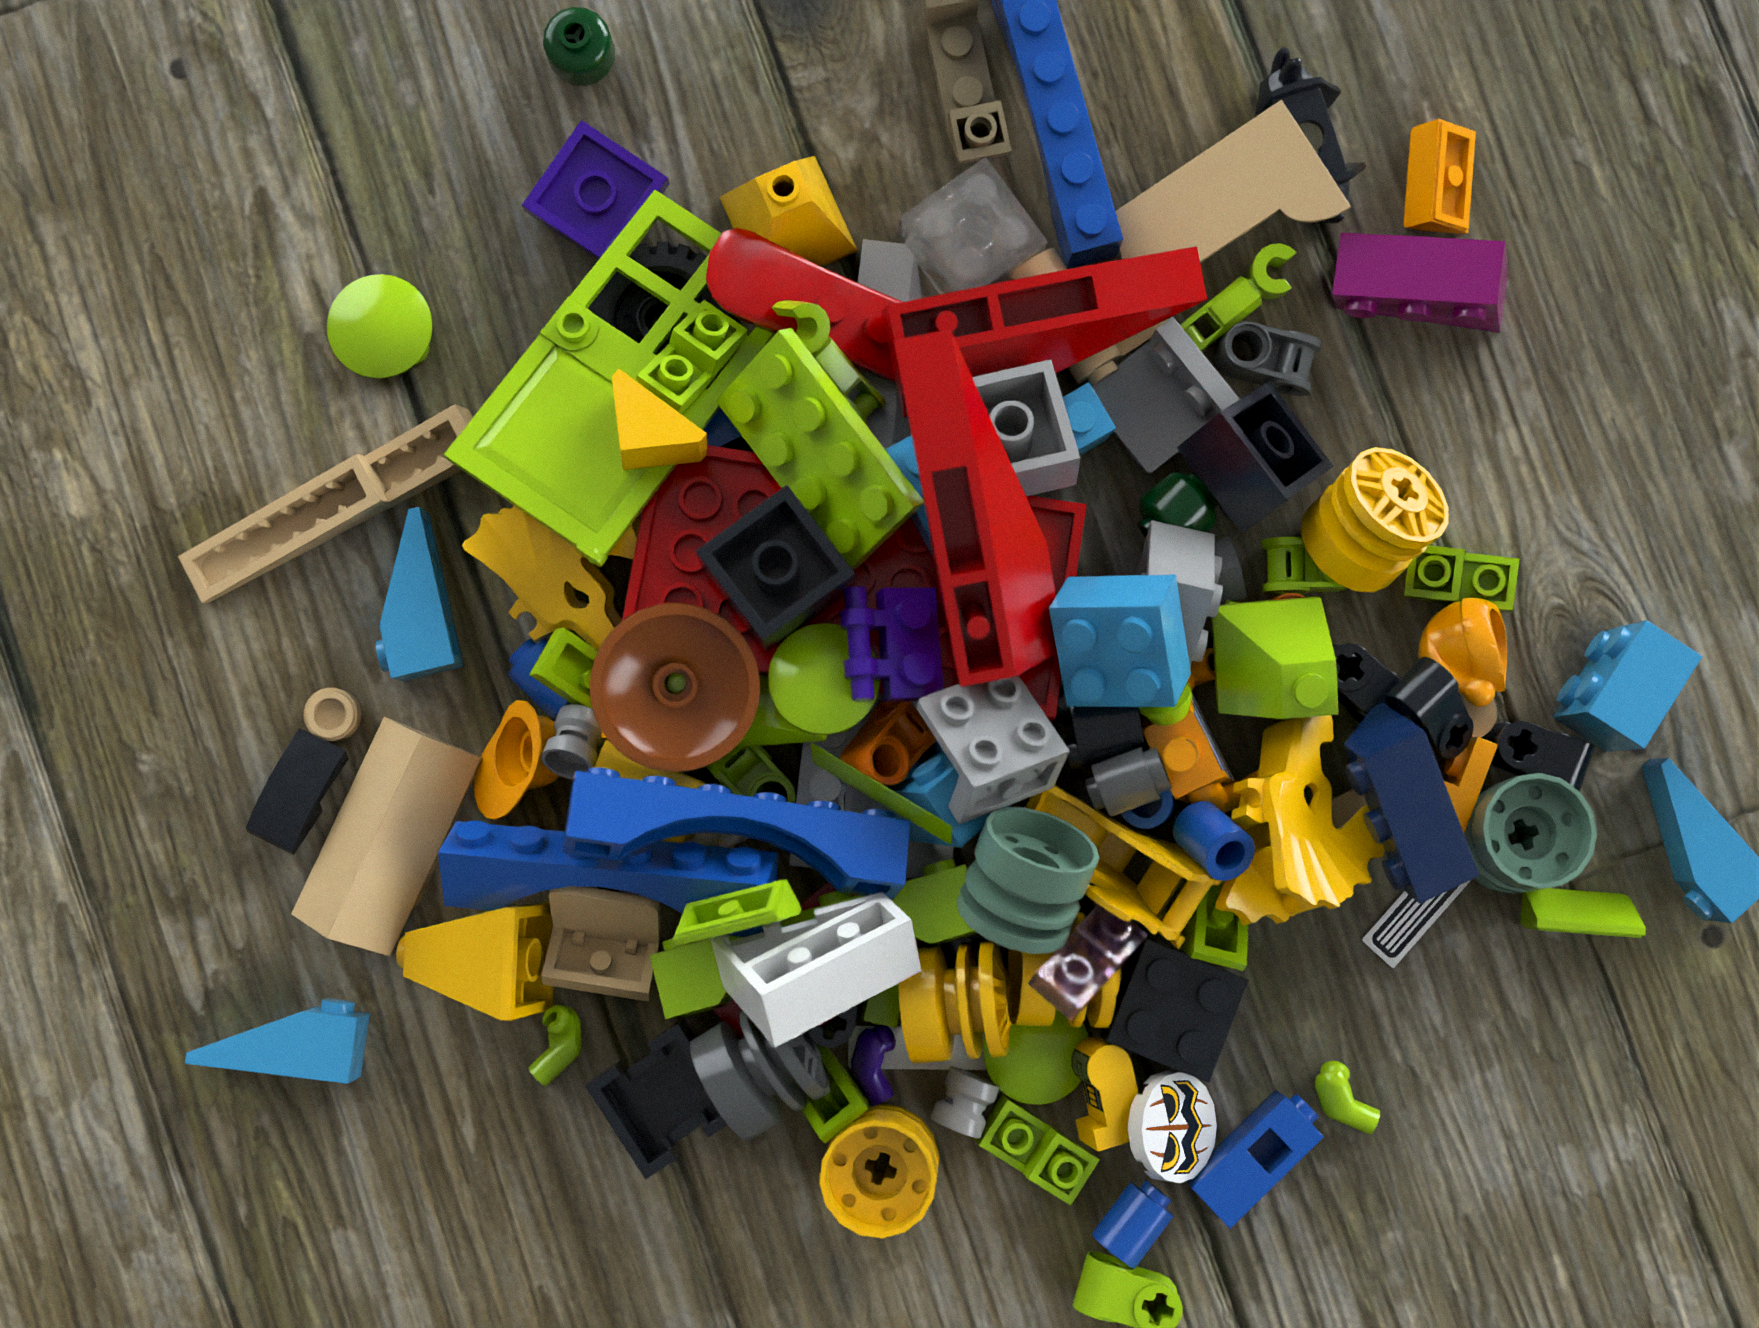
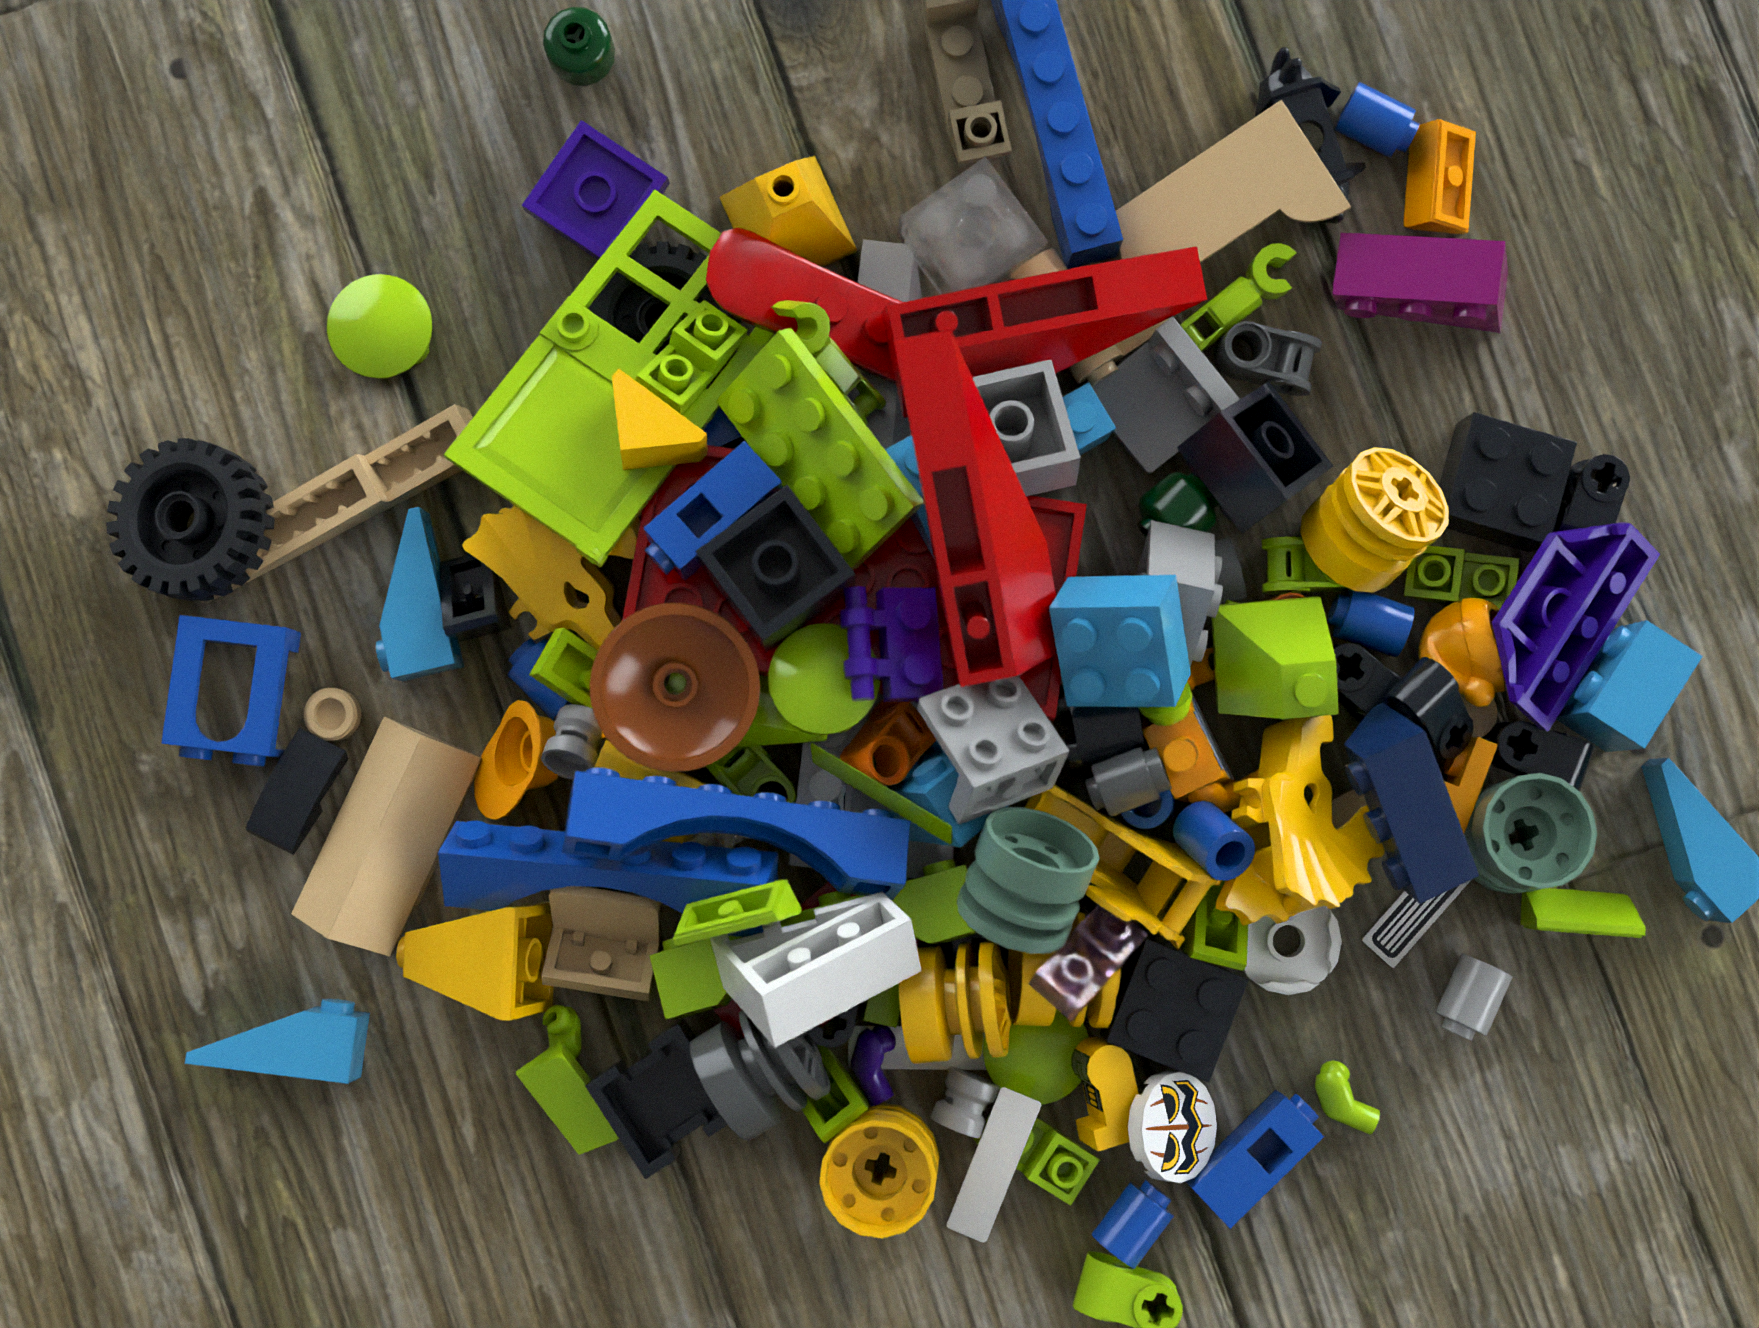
(156, 511): none -> black wheel
(262, 722): none -> blue panel
(471, 599): none -> black slope
(560, 1089): none -> lime slope
(709, 508): none -> blue brick
(993, 1164): none -> white sticker
(1304, 968): none -> white tile
(1371, 621): none -> blue brick
(1377, 121): none -> blue brick
(1472, 997): none -> light grey brick
(1505, 481): none -> black brick
(1566, 612): none -> dark purple wedge
(1582, 502): none -> black piece

